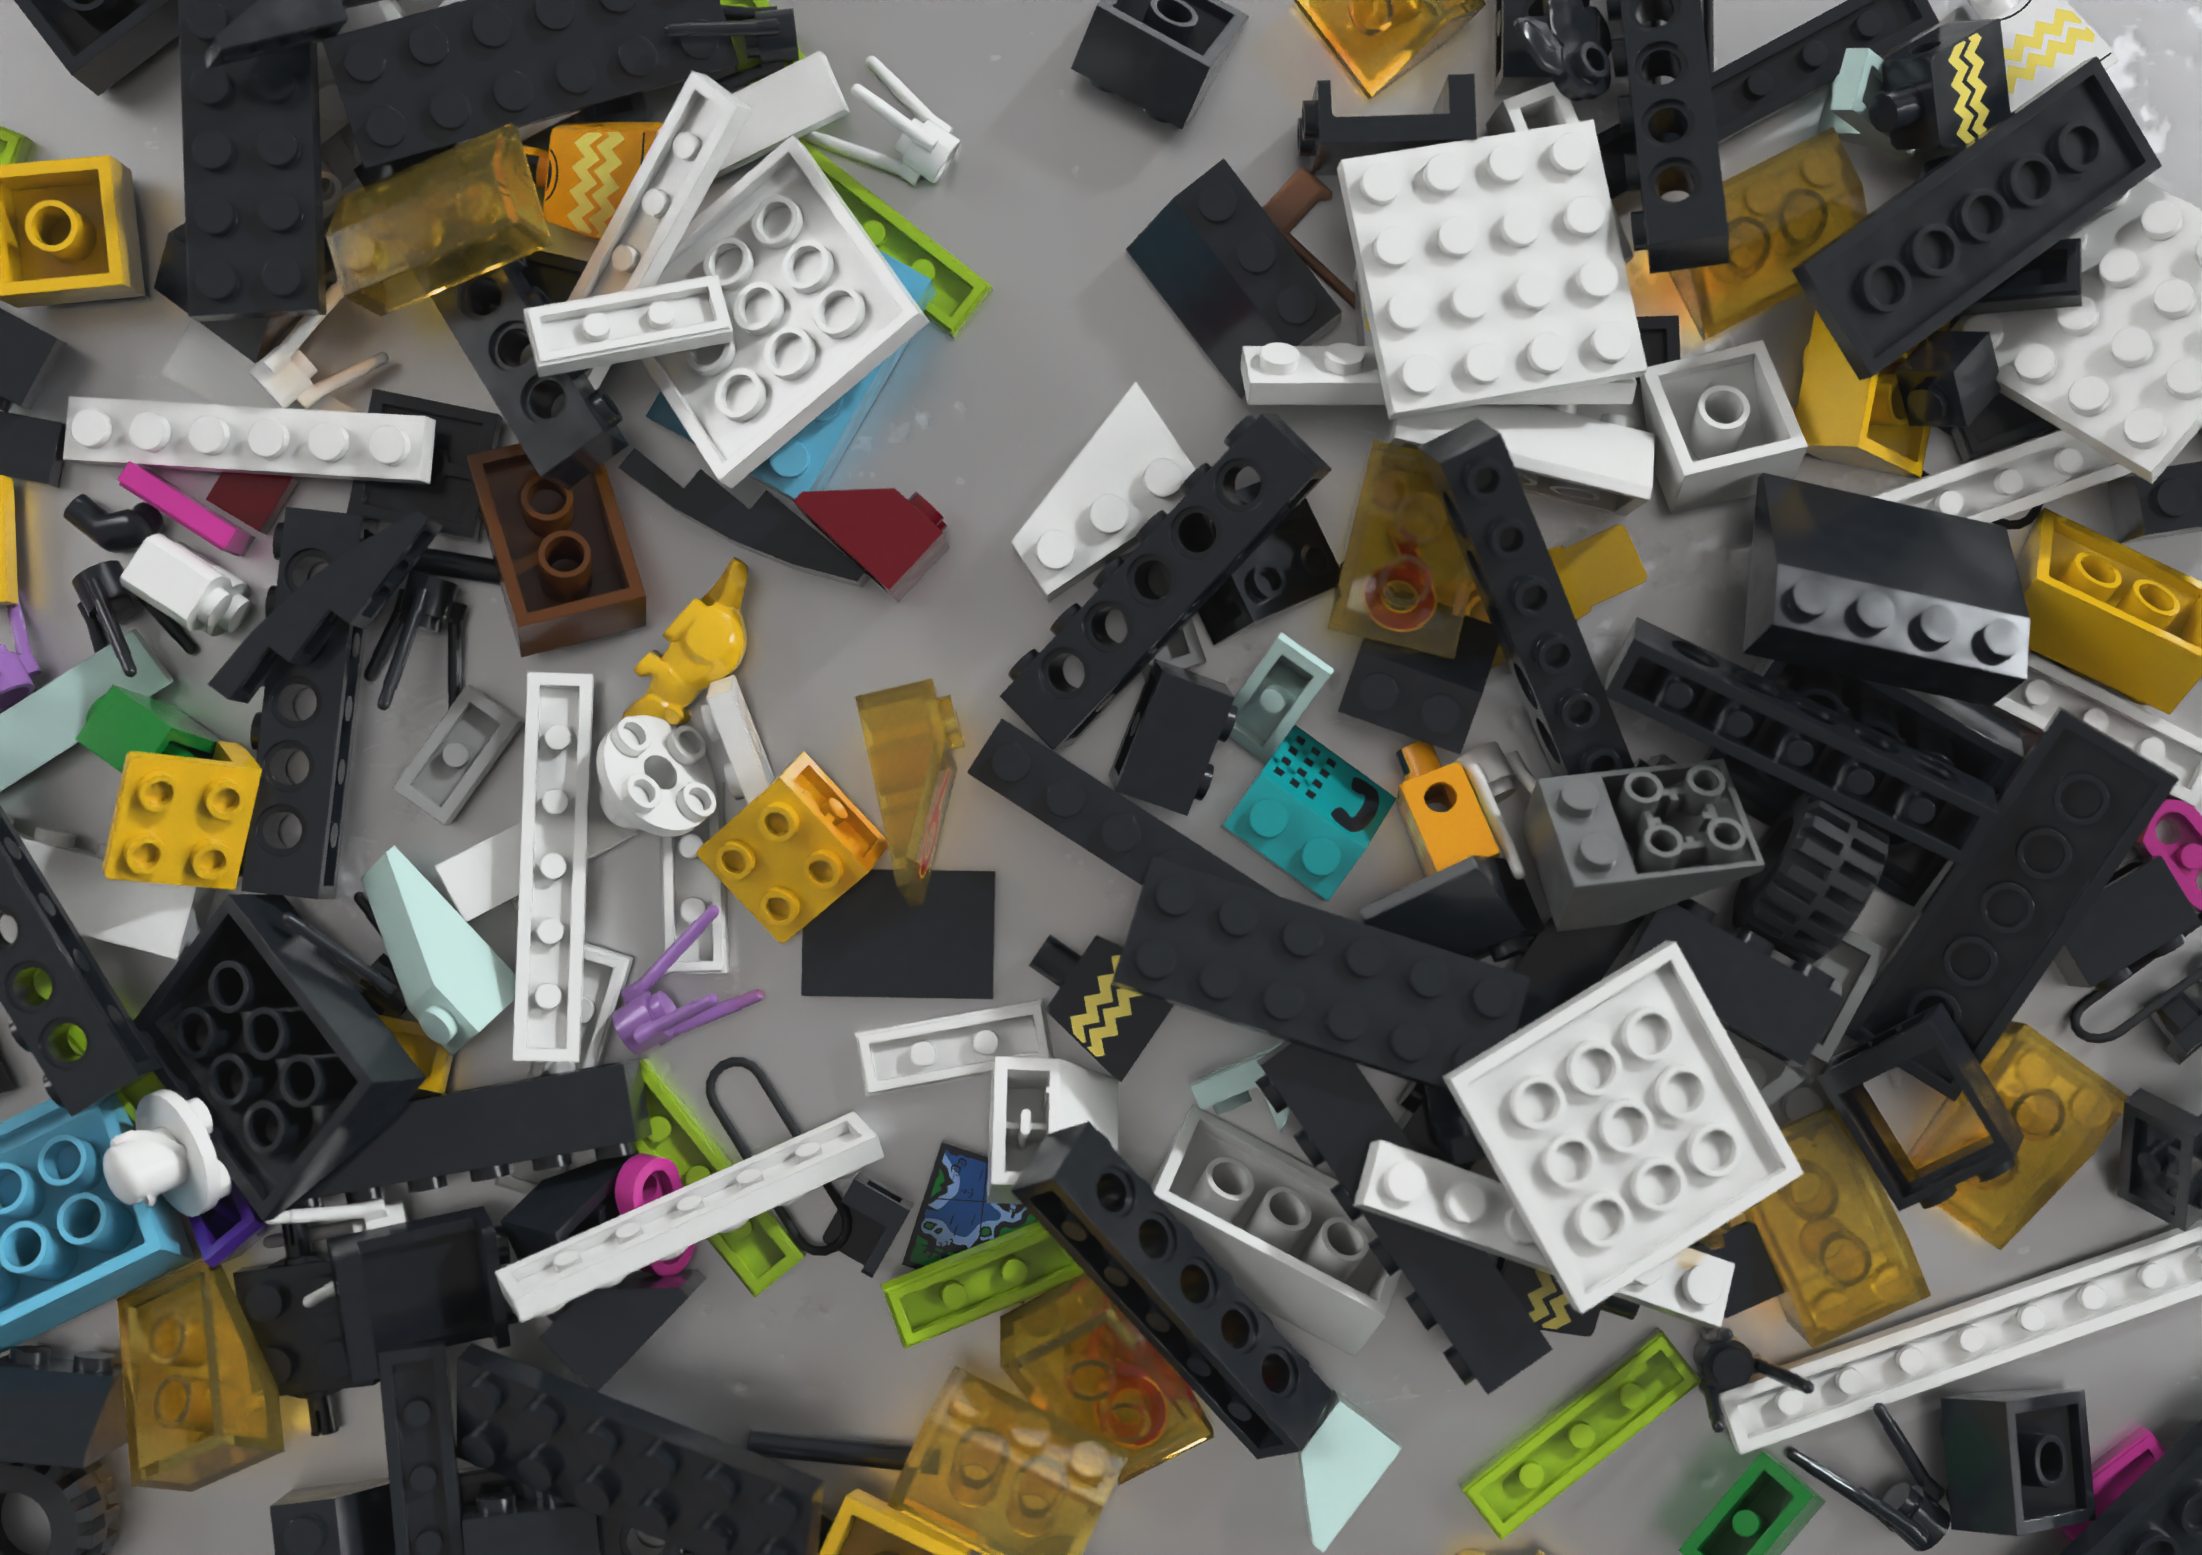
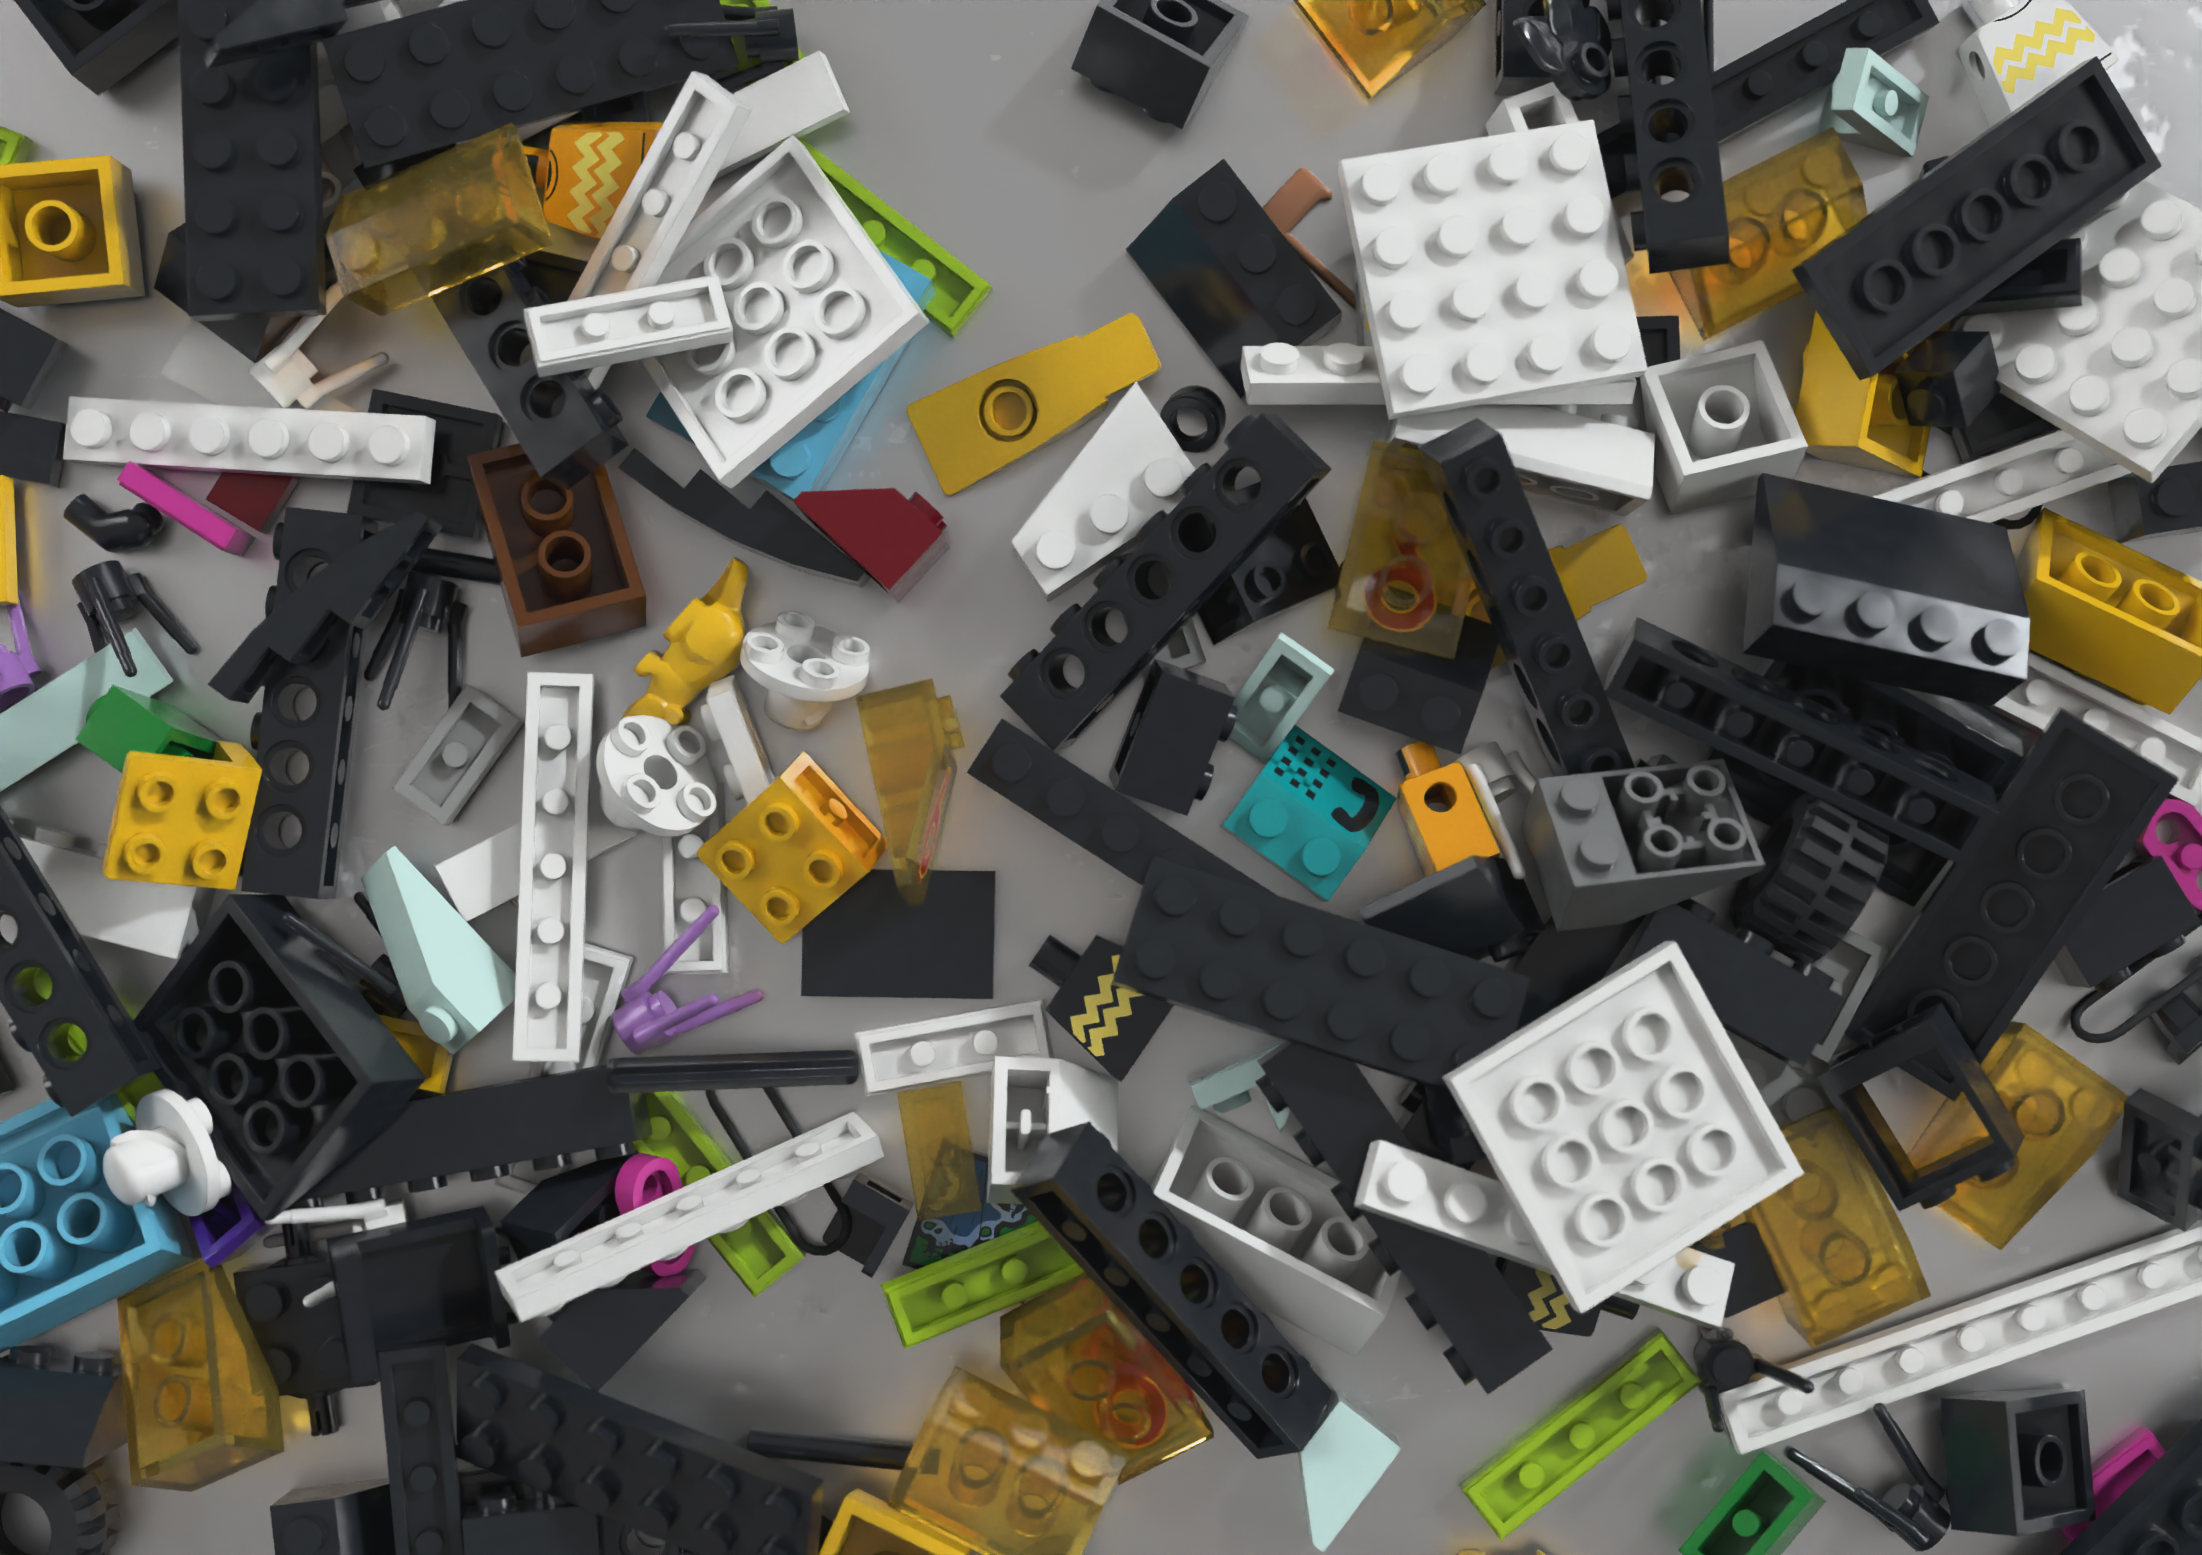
(187, 586): white brick -> none
(731, 1071): none -> black axle
(803, 668): none -> white plate
(924, 142): white plant -> none
(939, 1150): none -> clear yellow plate
(1028, 401): none -> yellow piece
(1204, 401): none -> black piece
(1334, 138): black panel -> none
(1943, 87): black torso -> none

